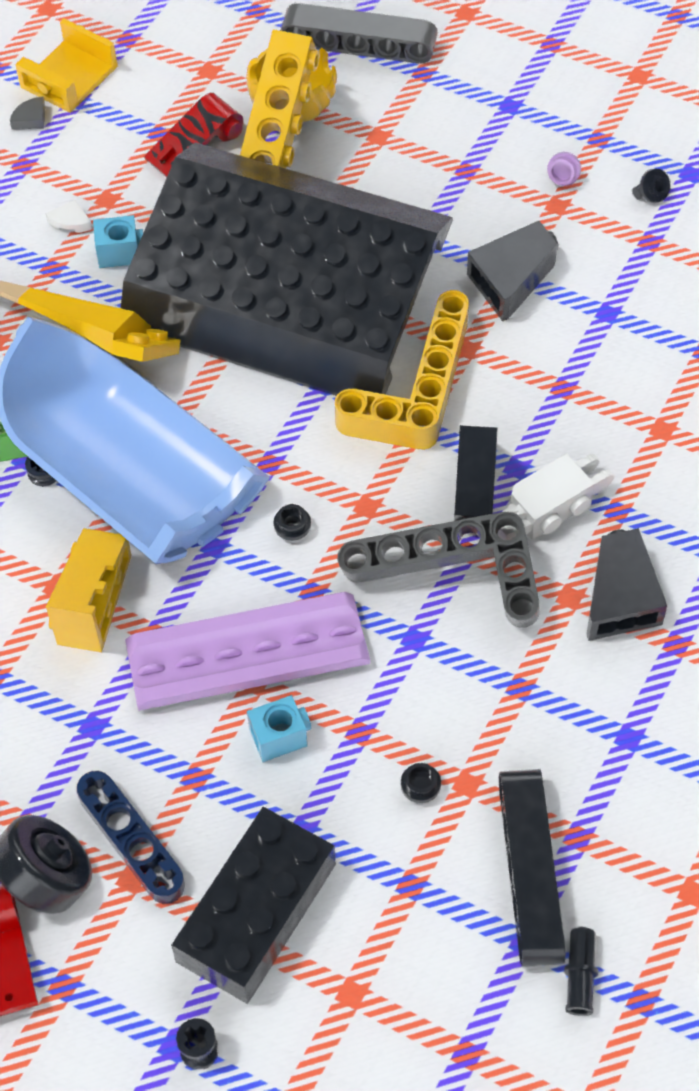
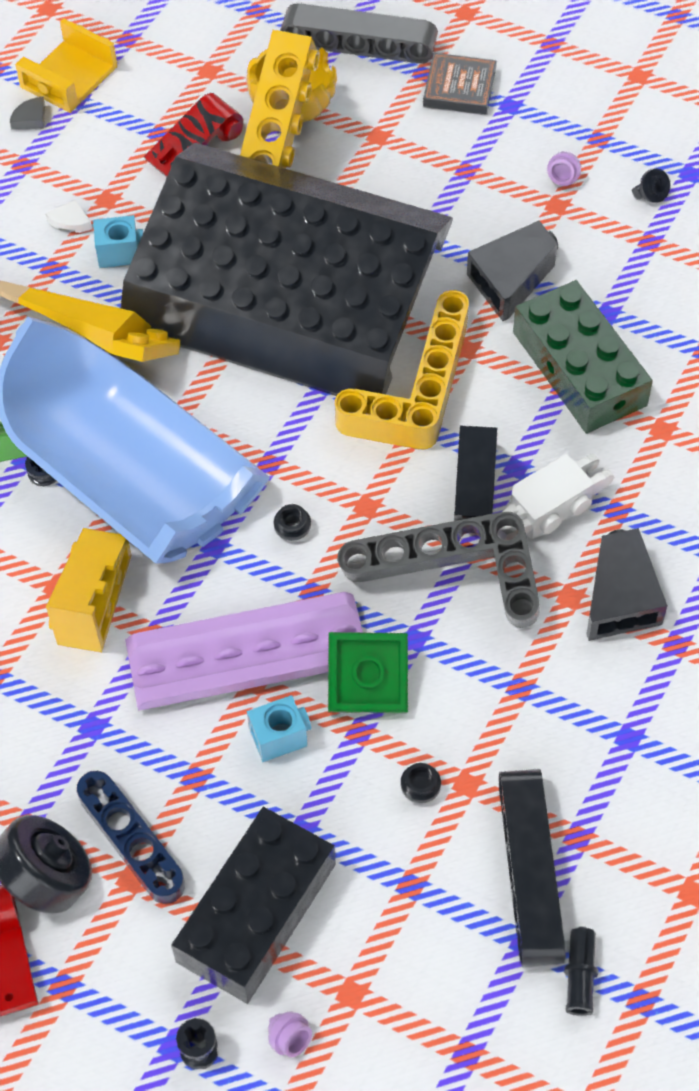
(289, 1033): none -> lavender plate
(367, 672): none -> green tile
(459, 83): none -> tile
(582, 356): none -> brick

